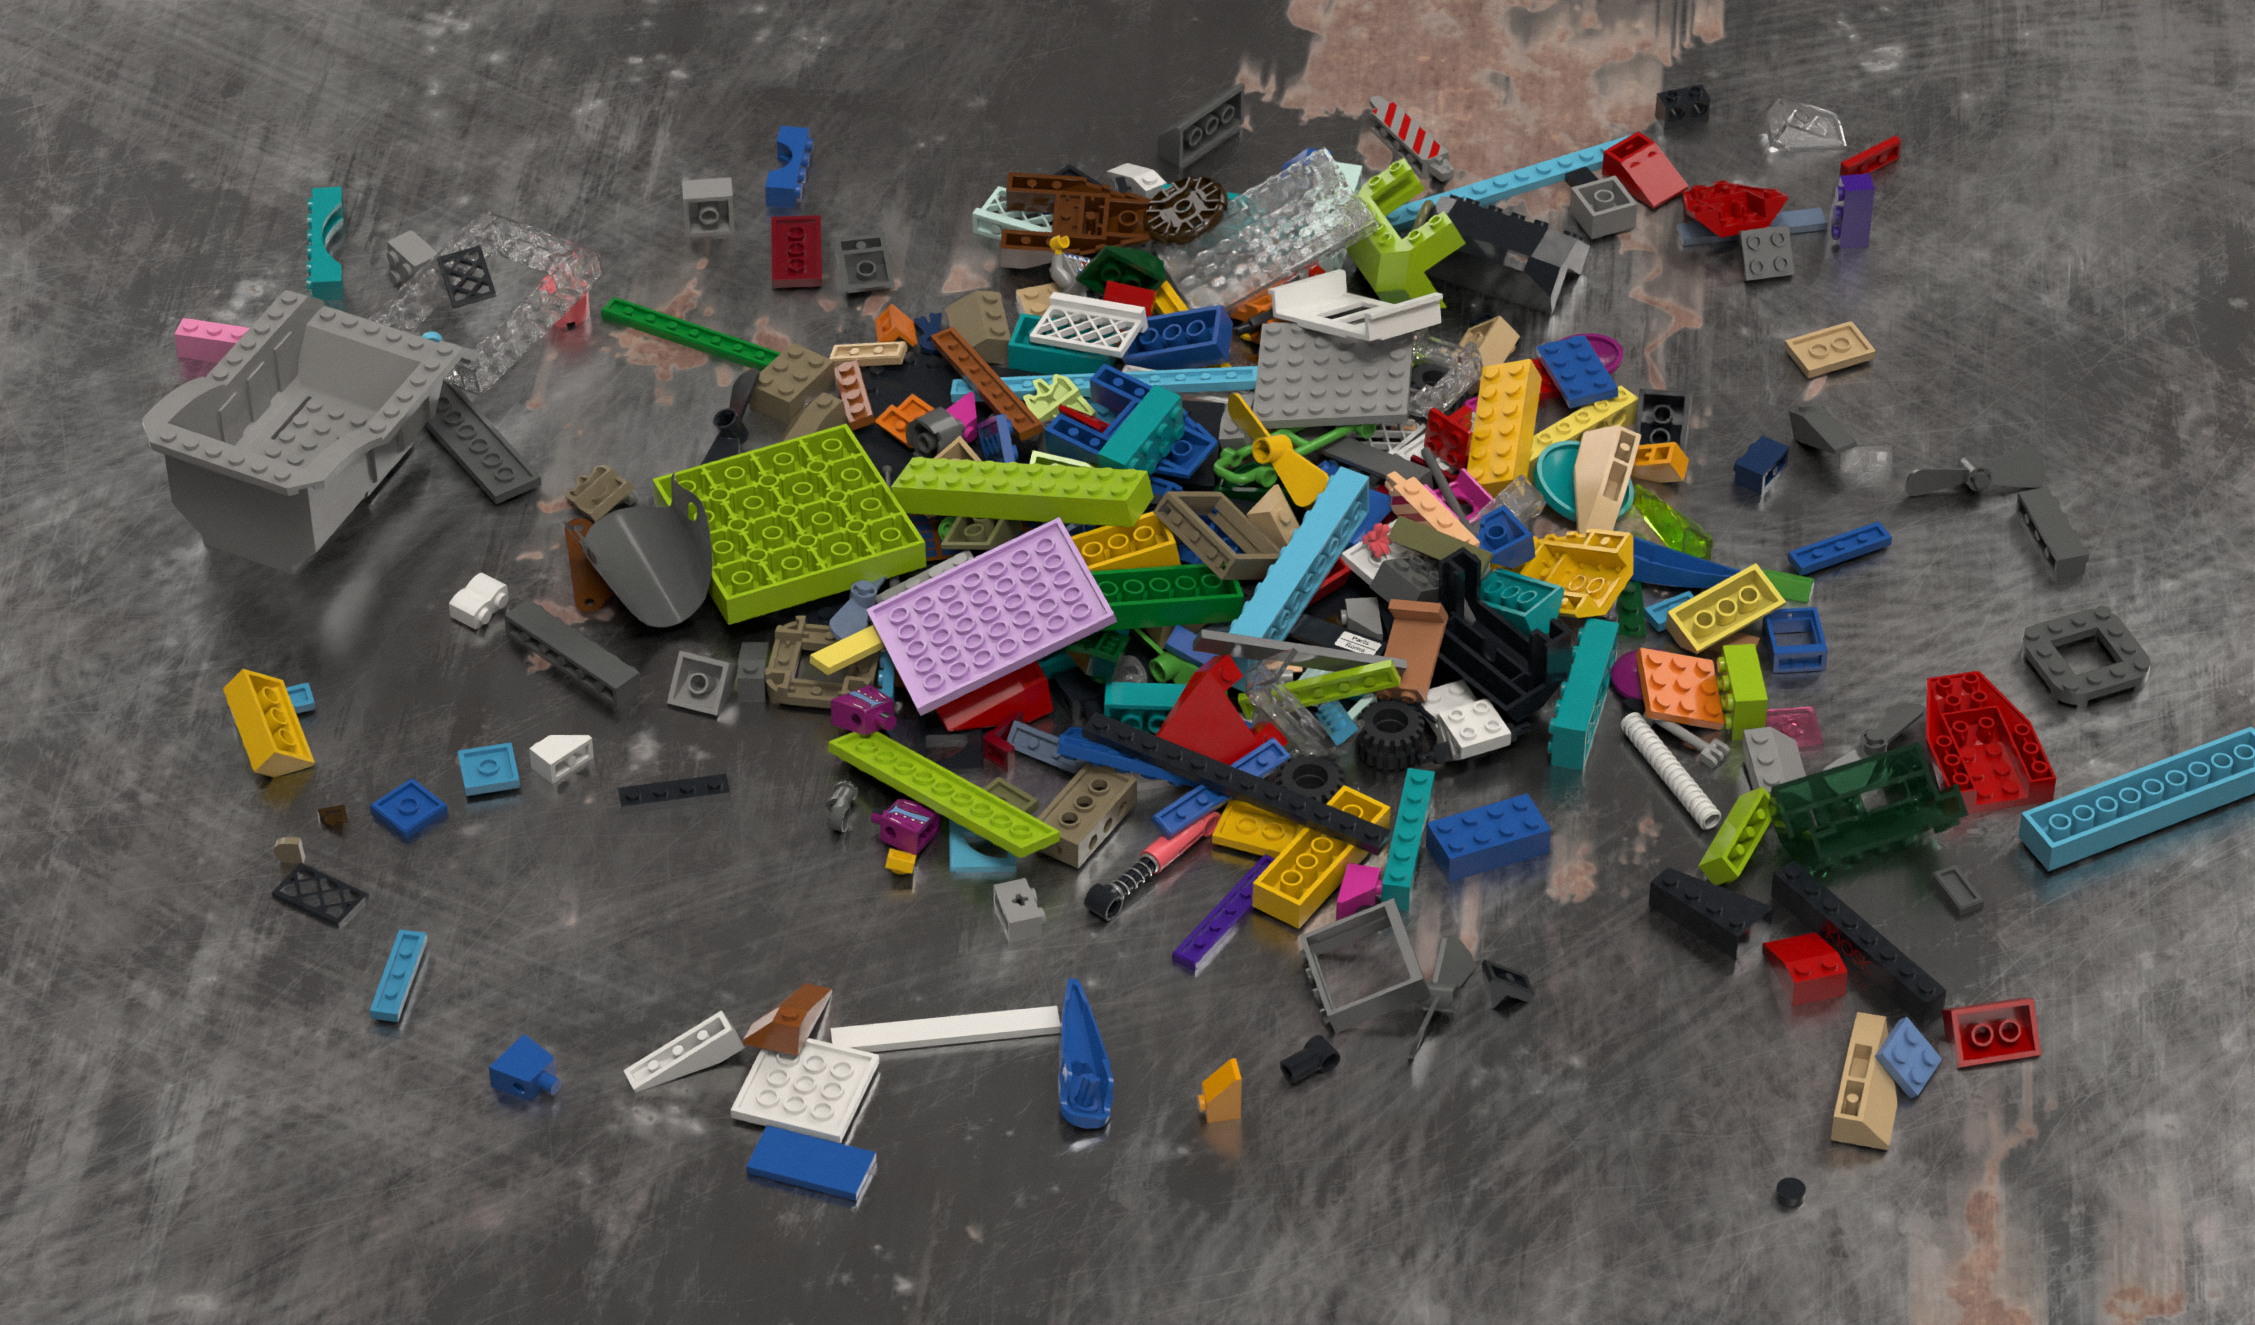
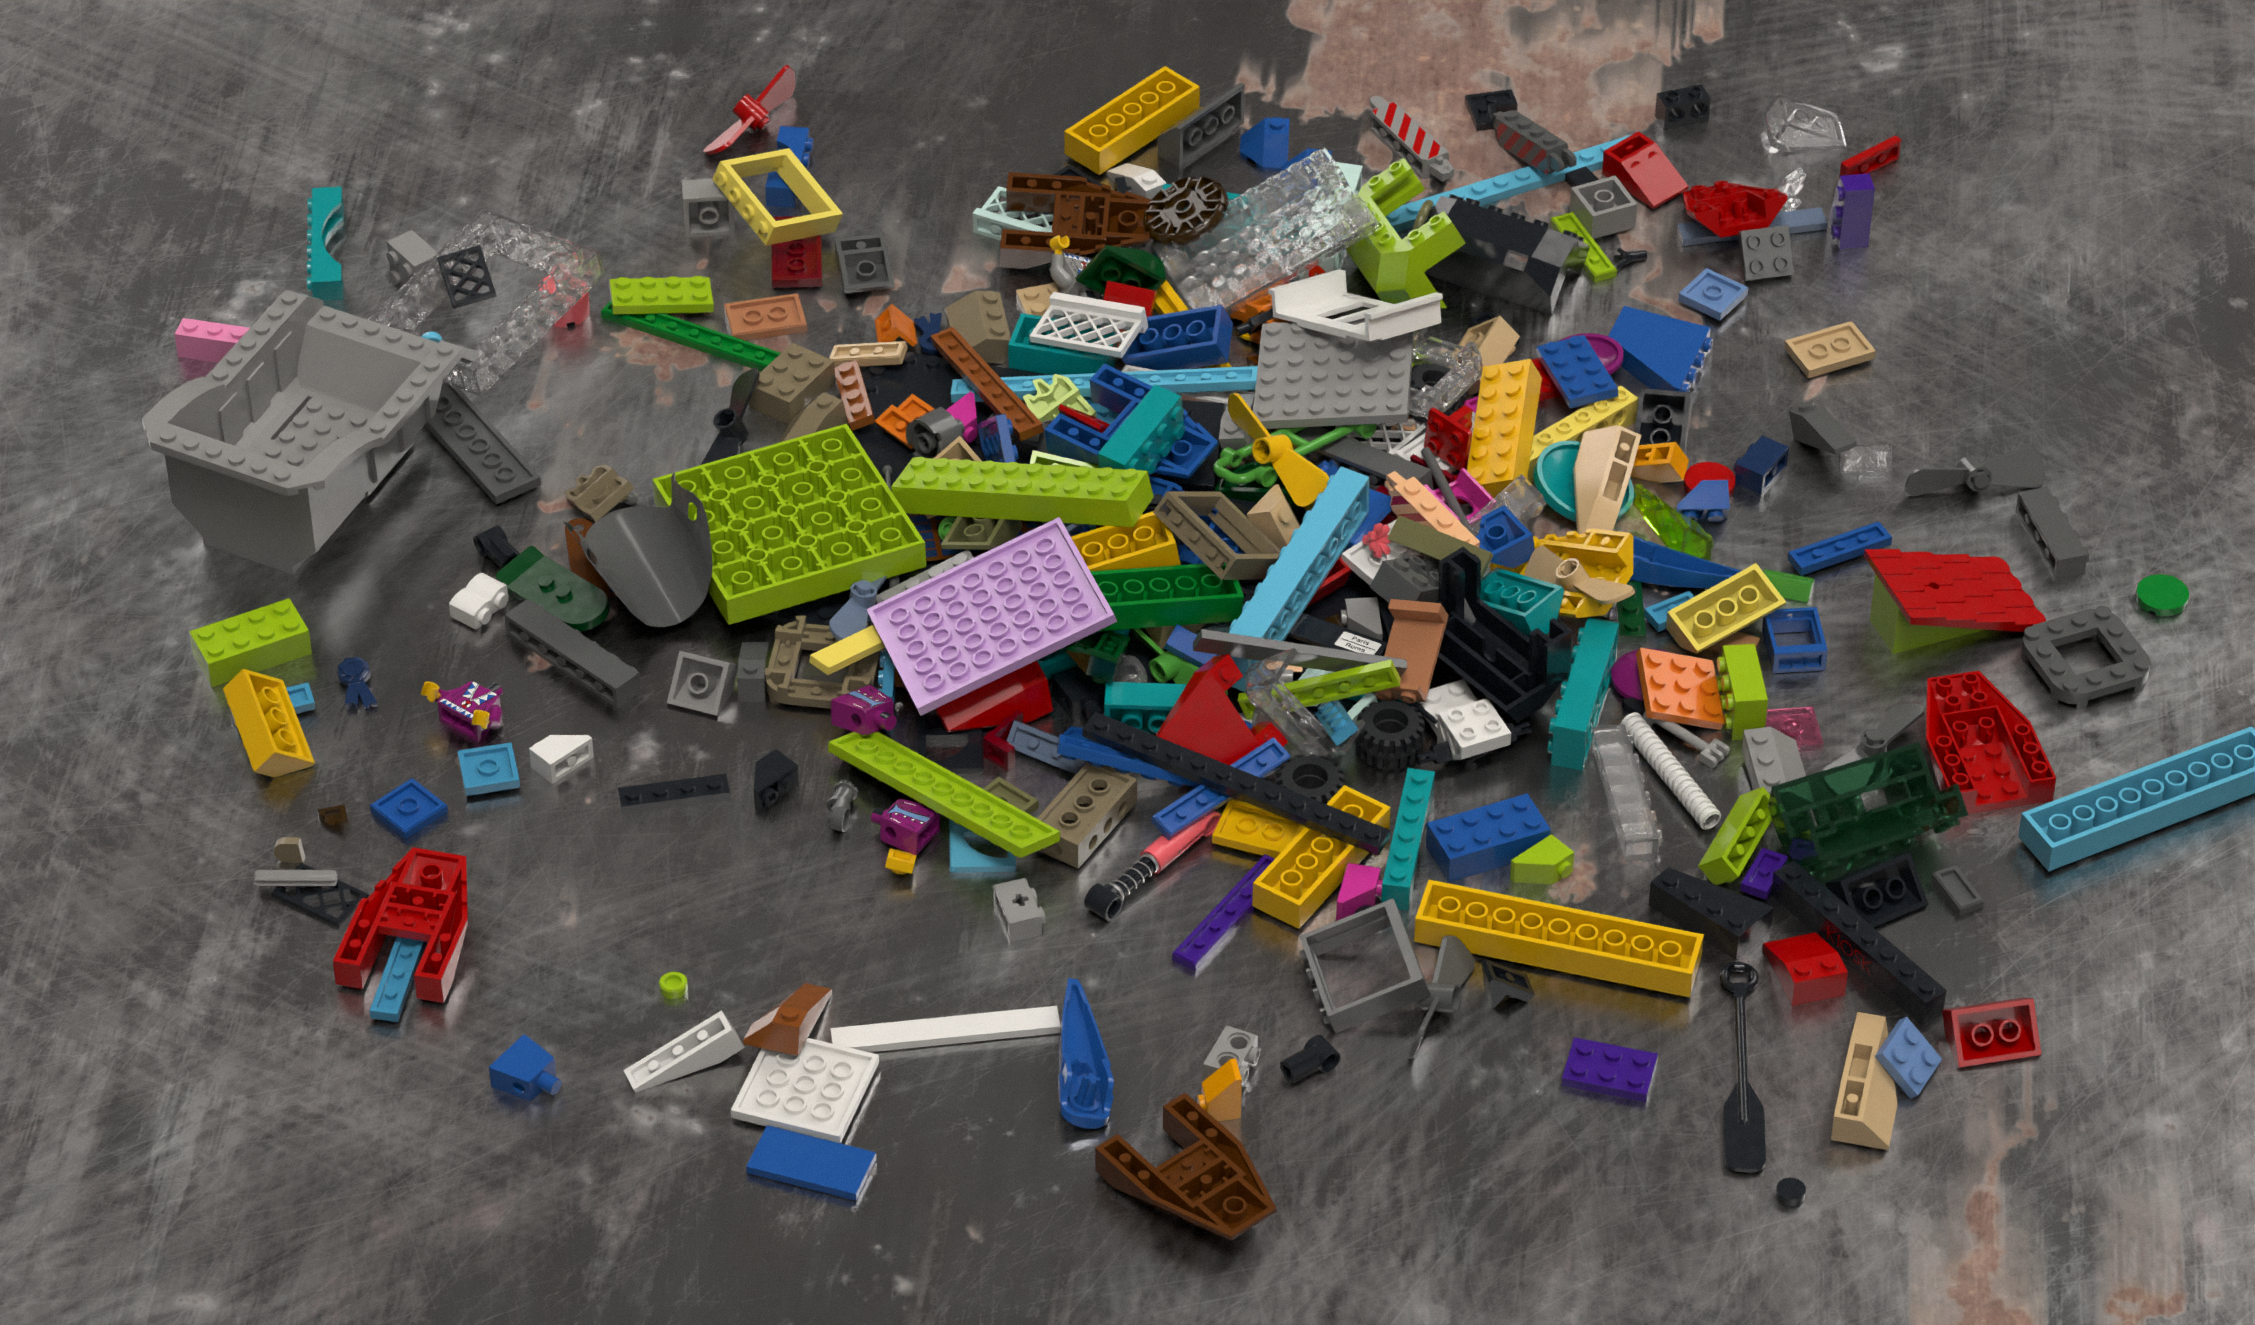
(250, 642): none -> lime brick
(295, 878): none -> light grey axle
(354, 673): none -> dark blue piece
(418, 902): none -> red wedge
(467, 708): none -> torso
(495, 545): none -> black piece
(555, 589): none -> dark green piece
(661, 295): none -> lime plate
(673, 985): none -> lime tile
(756, 112): none -> piece
(765, 317): none -> nougat tile
(773, 778): none -> black slope
(824, 212): none -> light yellow window
(1131, 120): none -> yellow brick
(1204, 1185): none -> reddish brown wedge
(1230, 1045): none -> light grey brick
(1267, 143): none -> blue slope
(1483, 105): none -> black tile
(1532, 142): none -> dark grey hinge
(1543, 863): none -> lime slope
(1560, 938): none -> yellow brick
(1572, 577): none -> tan piece
(1596, 262): none -> lime tile
(1609, 1069): none -> dark purple plate
(1625, 792): none -> clear brick
(1627, 257): none -> black bar
(1661, 349): none -> blue slope
(1707, 501): none -> blue slope
(1708, 471): none -> red tile
(1713, 294): none -> medium blue plate
(1743, 1110): none -> black piece
(1760, 875): none -> dark purple plate
(1791, 186): none -> clear plate
(1881, 889): none -> black slope
(1943, 597): none -> red piece
(2162, 595): none -> green tile

